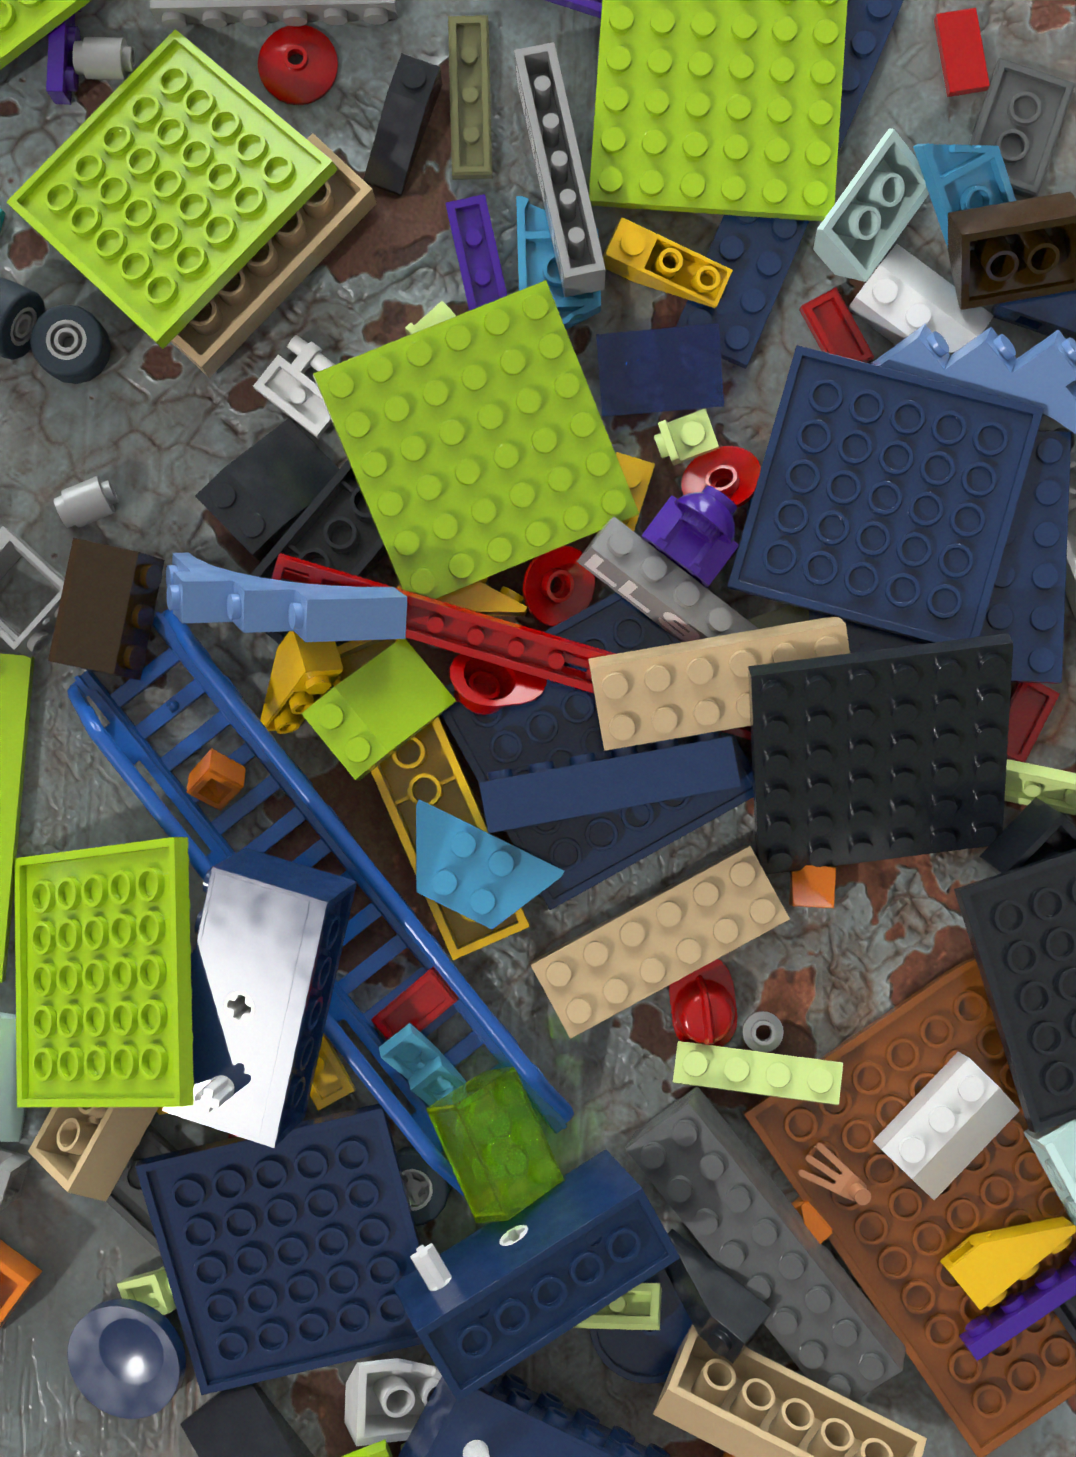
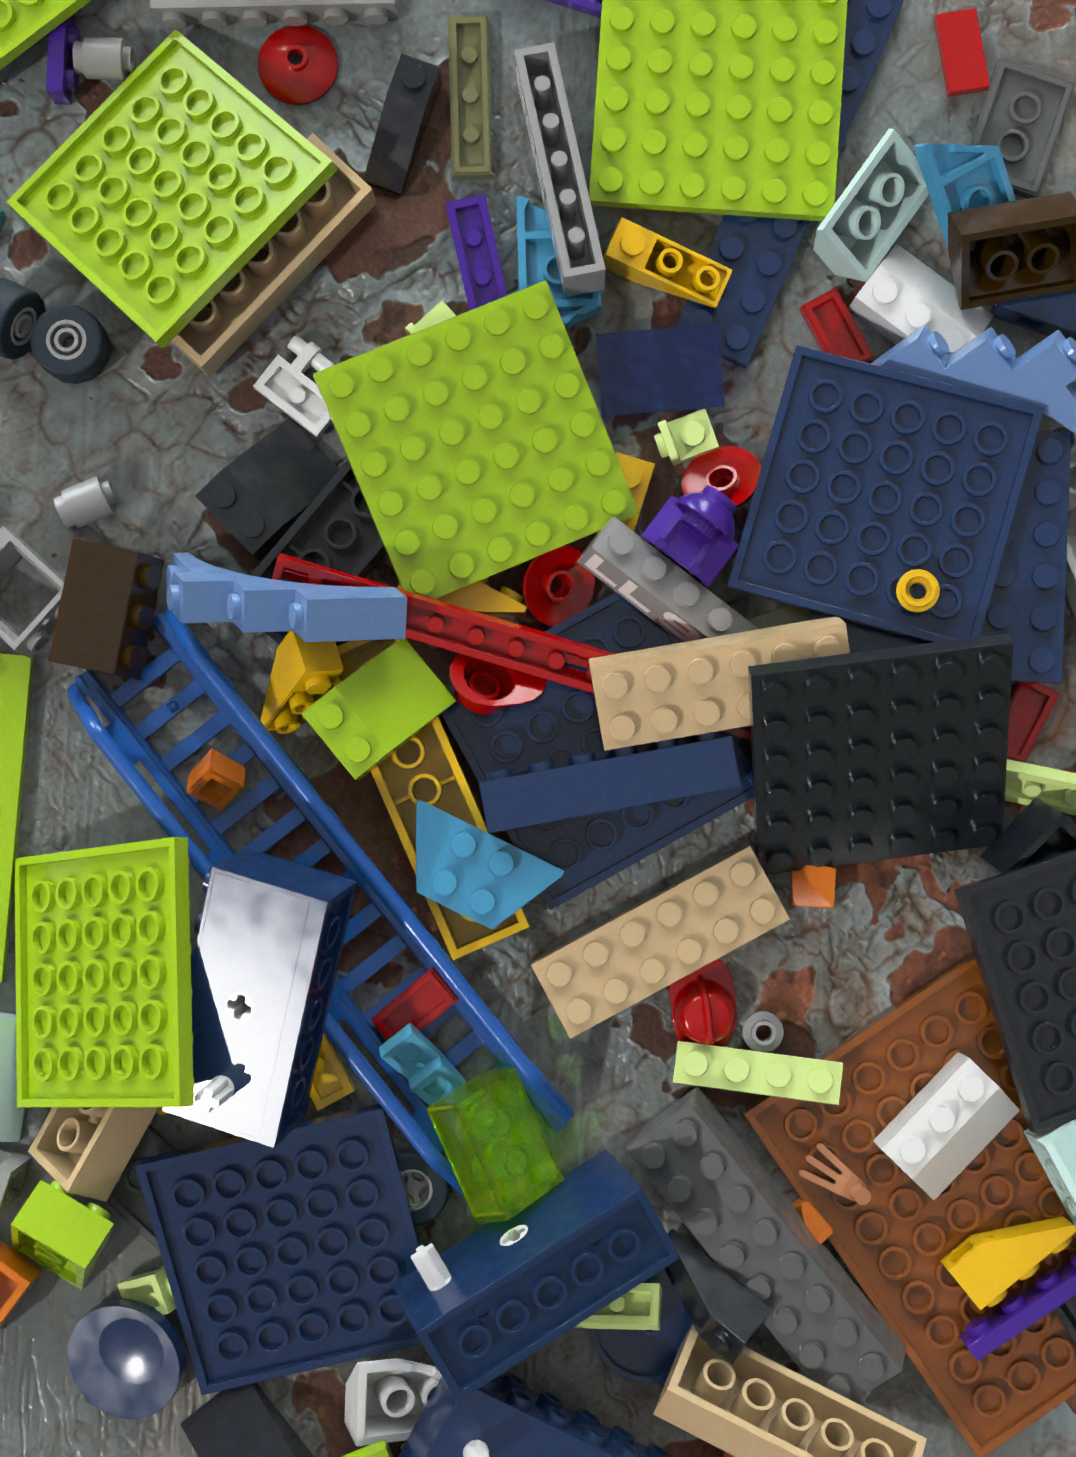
(61, 1233): none -> lime slope
(923, 578): none -> yellow plate

